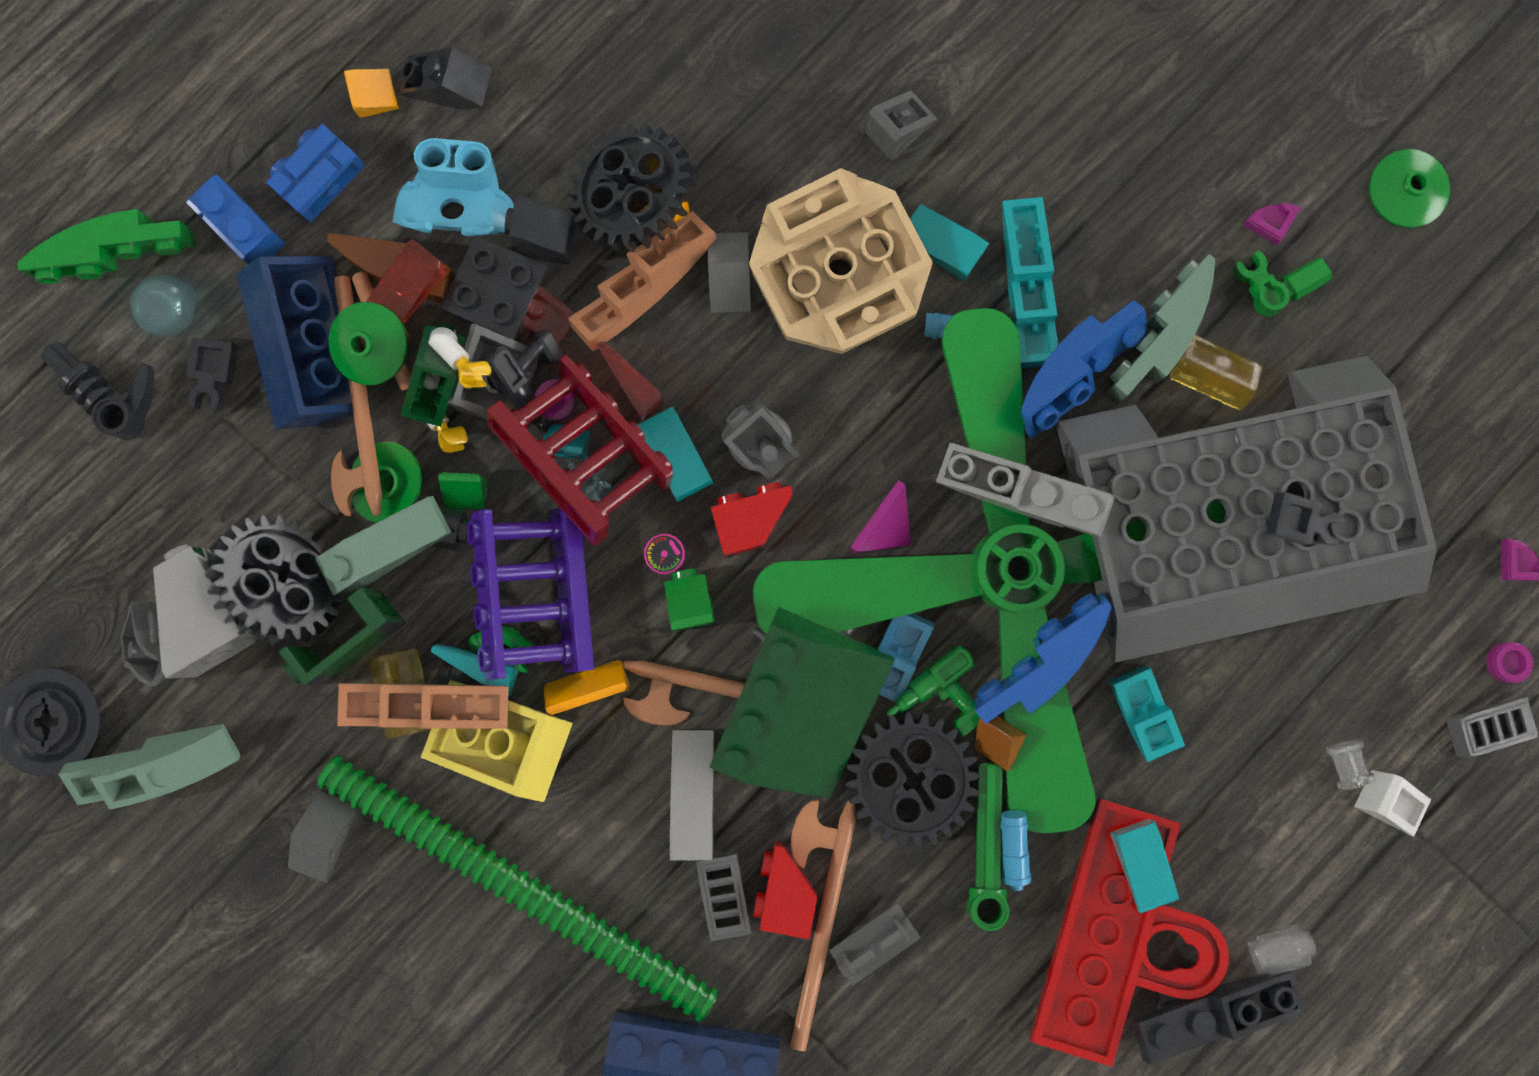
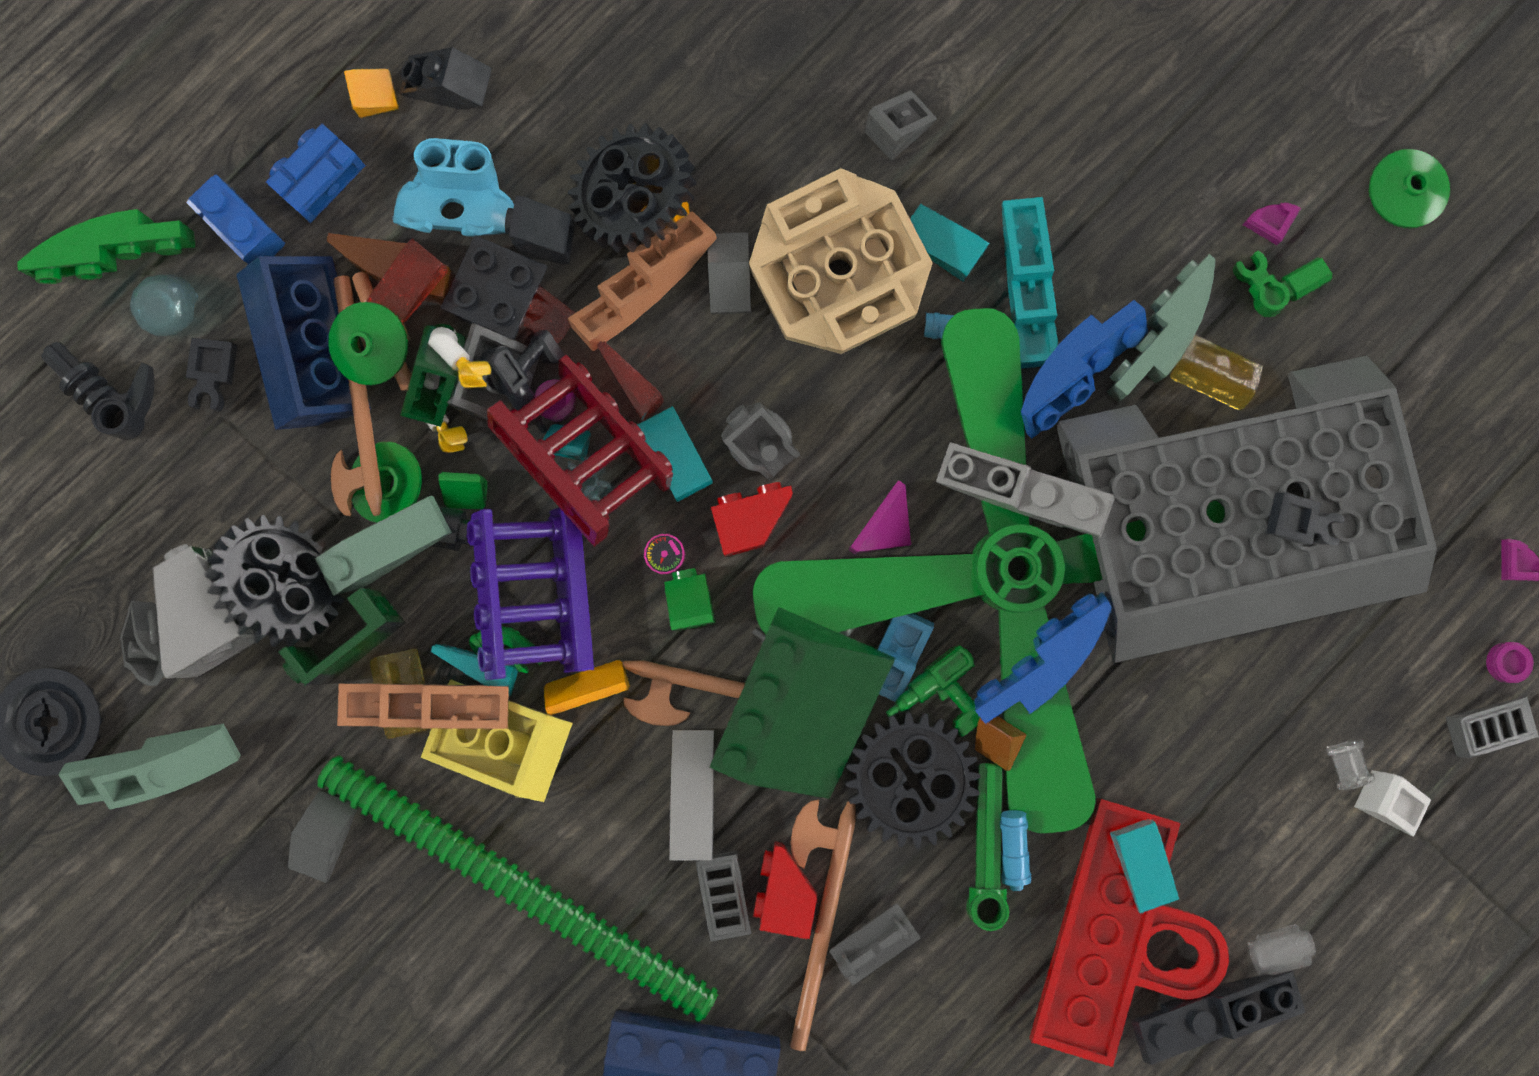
(1146, 713): teal slope -> none

